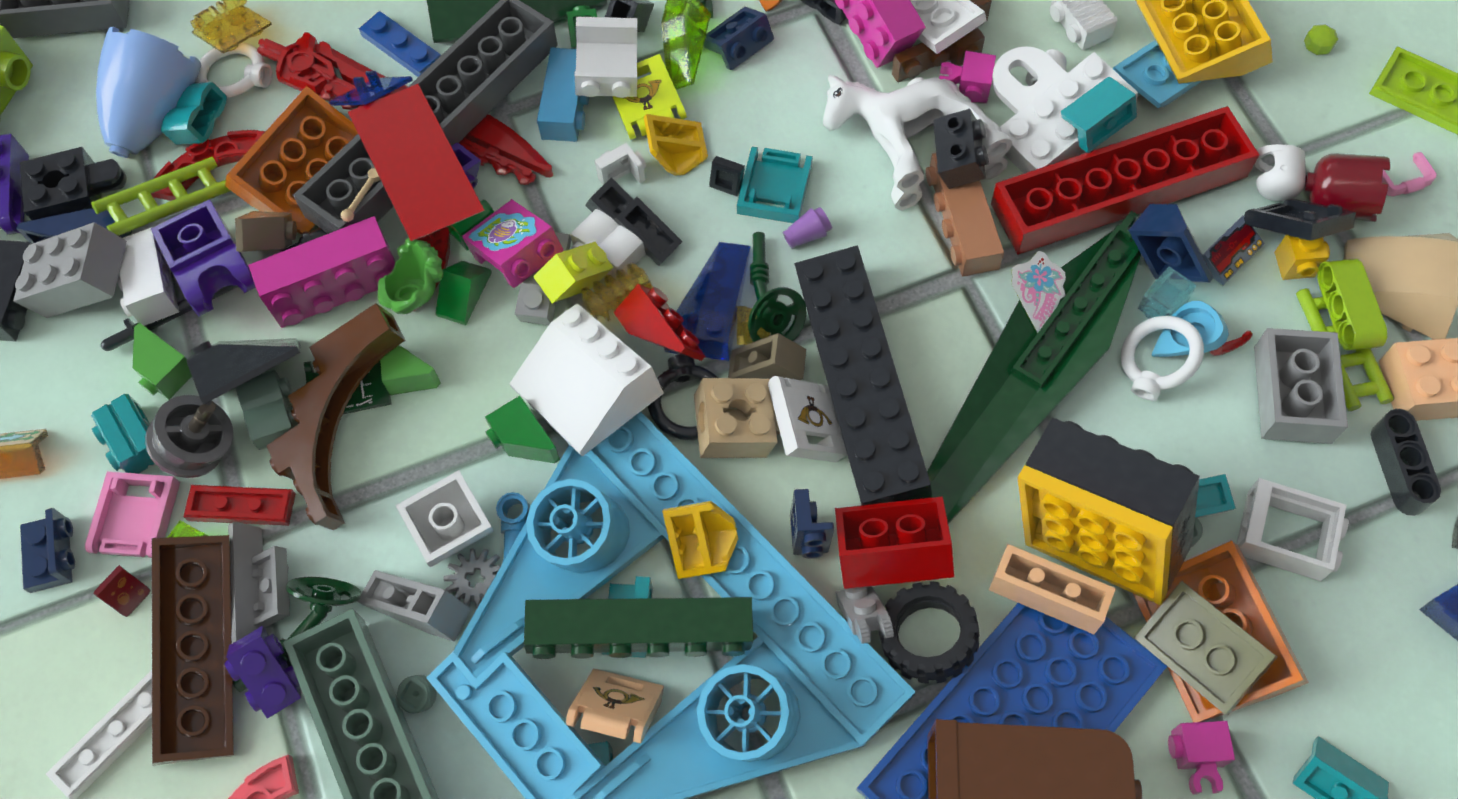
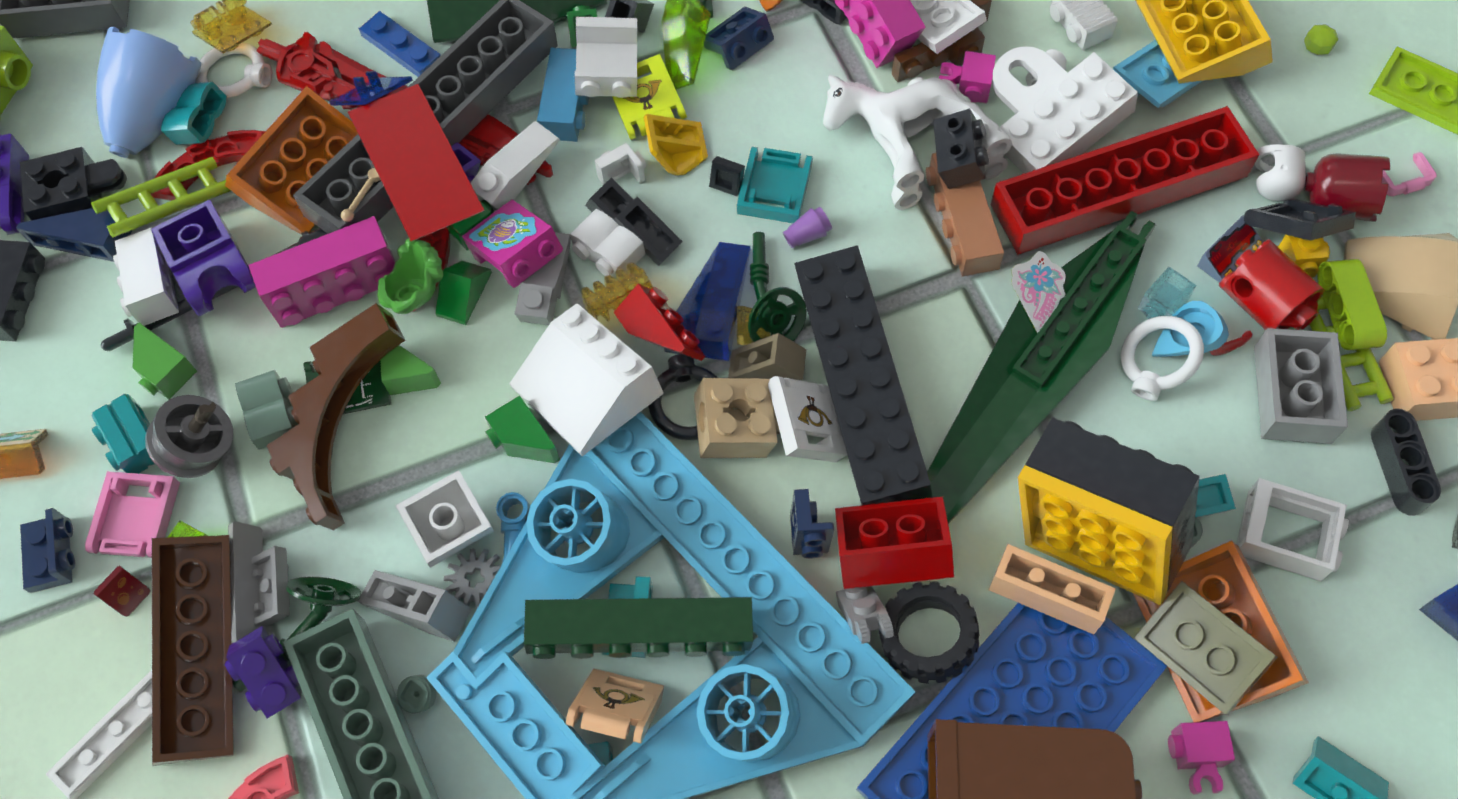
(70, 270): light grey brick -> none
(232, 363): black slope -> none
(240, 505): red tile -> none
(264, 231): dark tan slope -> none
(514, 165): none -> white slope
(572, 271): neon yellow brick -> none
(700, 538): yellow slope -> none
(1101, 112): teal panel -> none
(1168, 242): dark blue slope -> none
(1273, 288): none -> red cylinder

